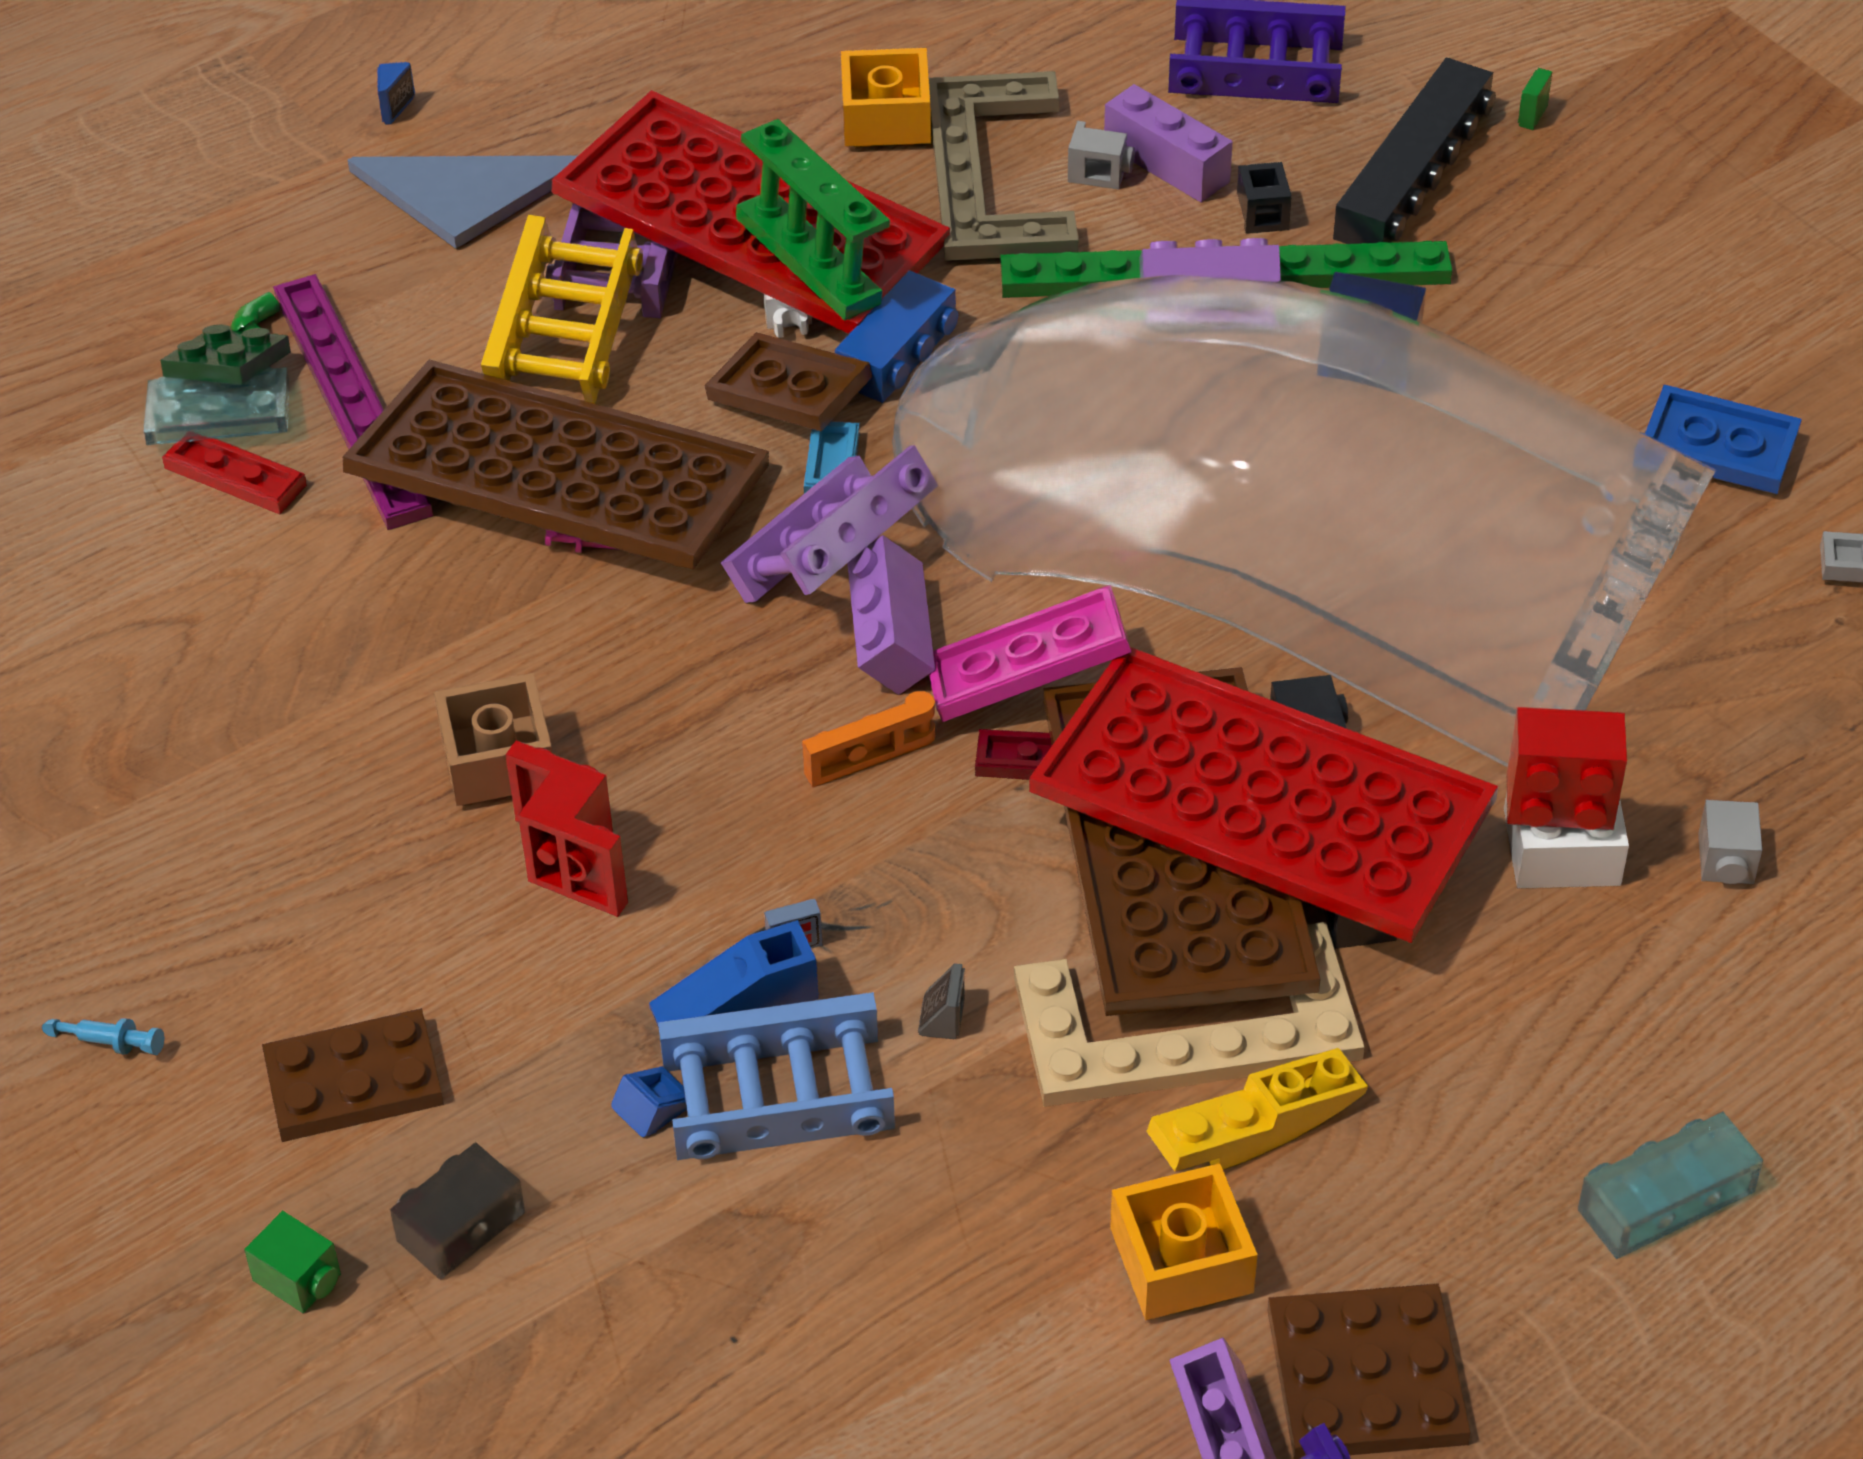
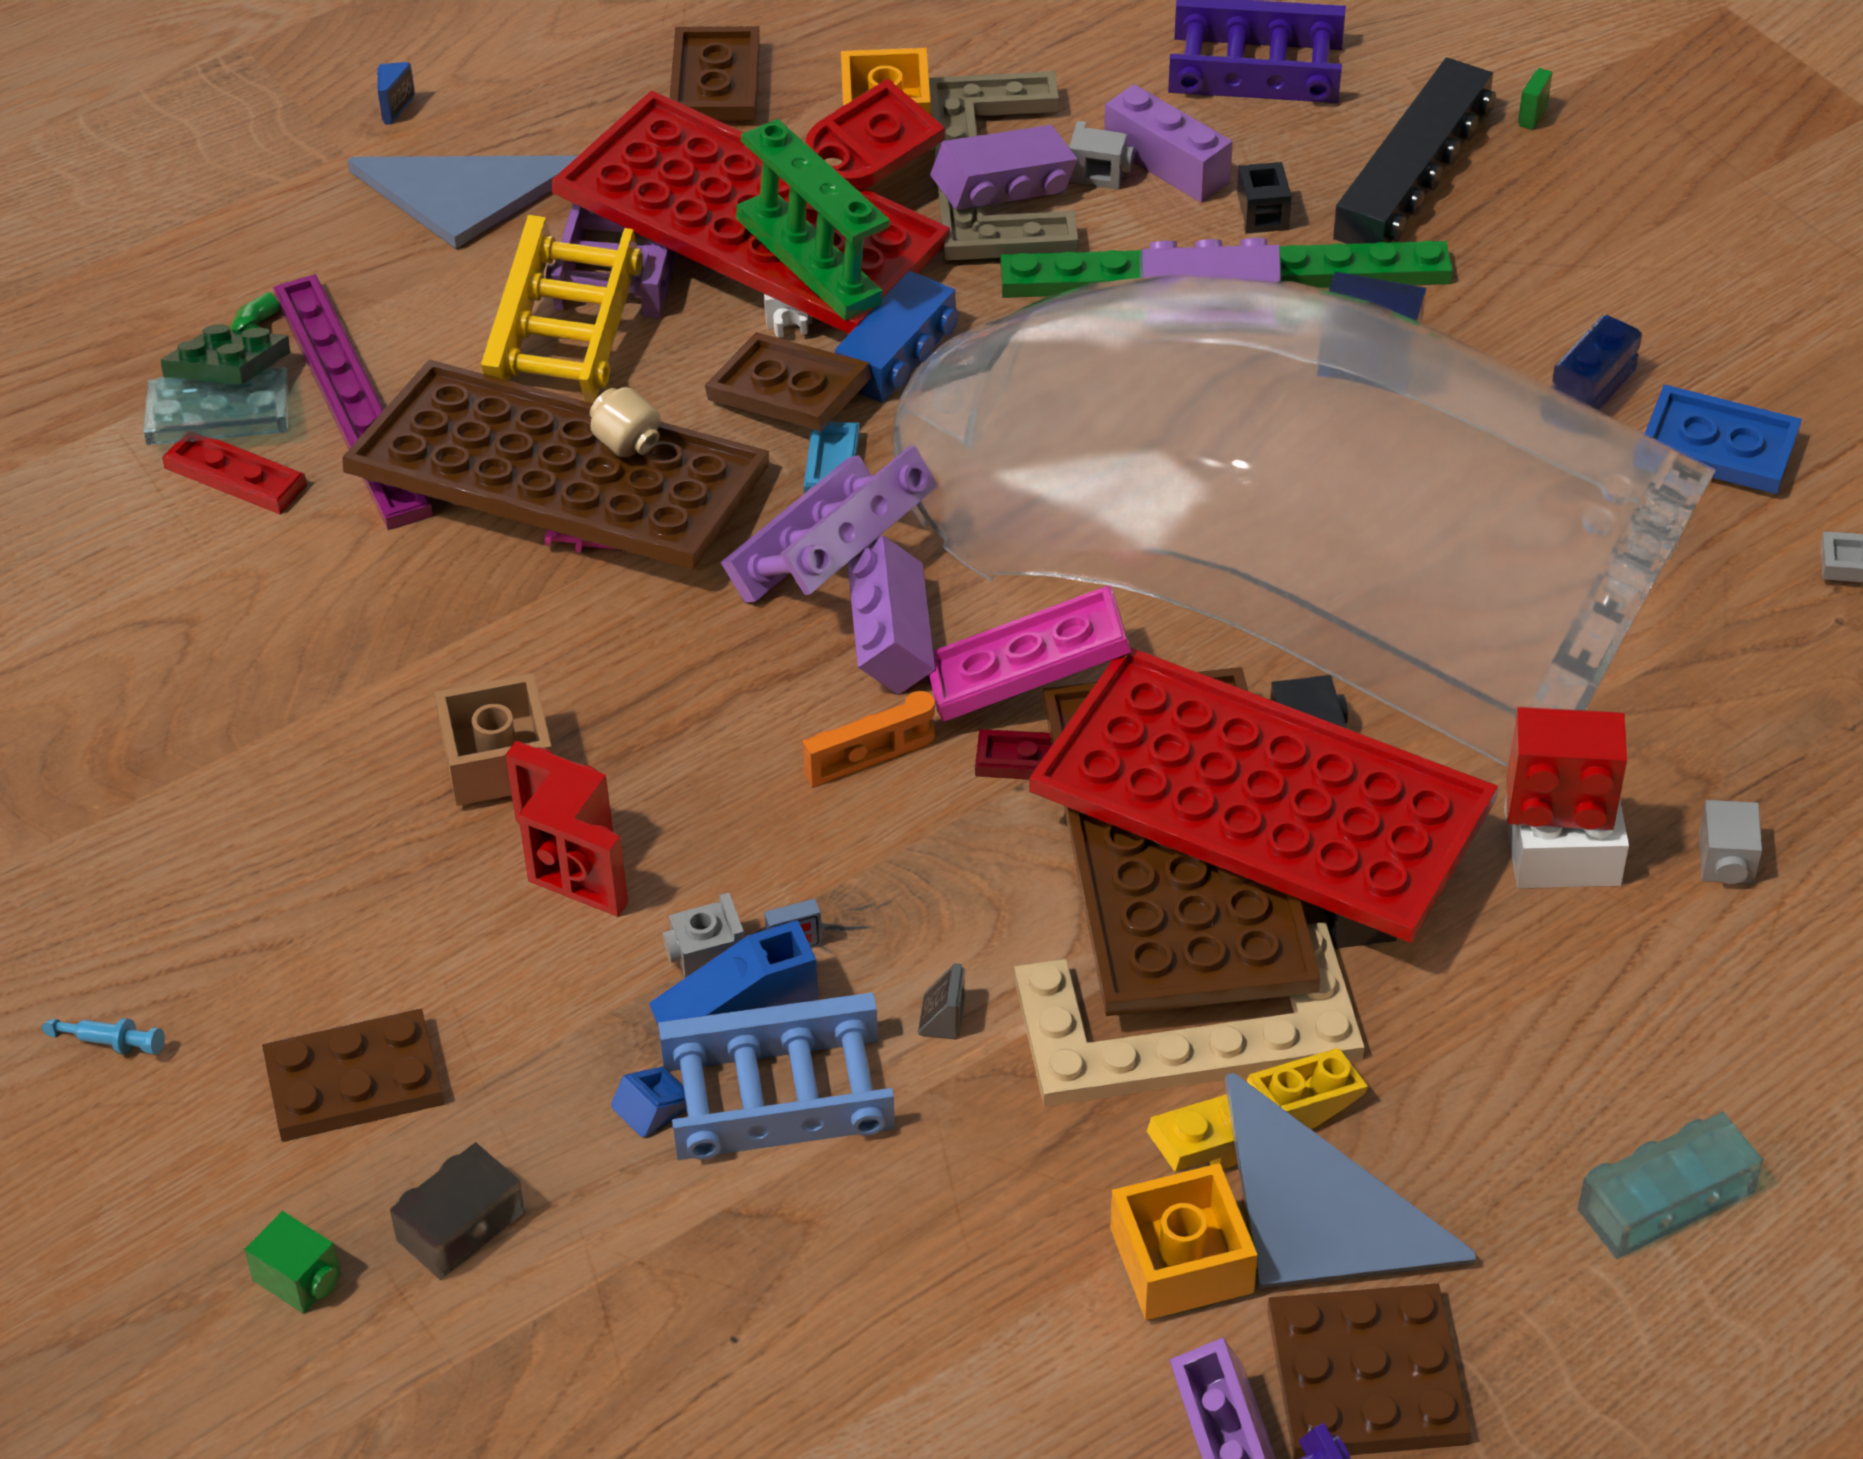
(625, 422): none -> tan head
(702, 934): none -> light grey brick
(717, 70): none -> reddish brown plate
(875, 134): none -> red tile
(1003, 167): none -> medium lavender brick
(1317, 1209): none -> sand blue tile
(1598, 362): none -> clear blue brick

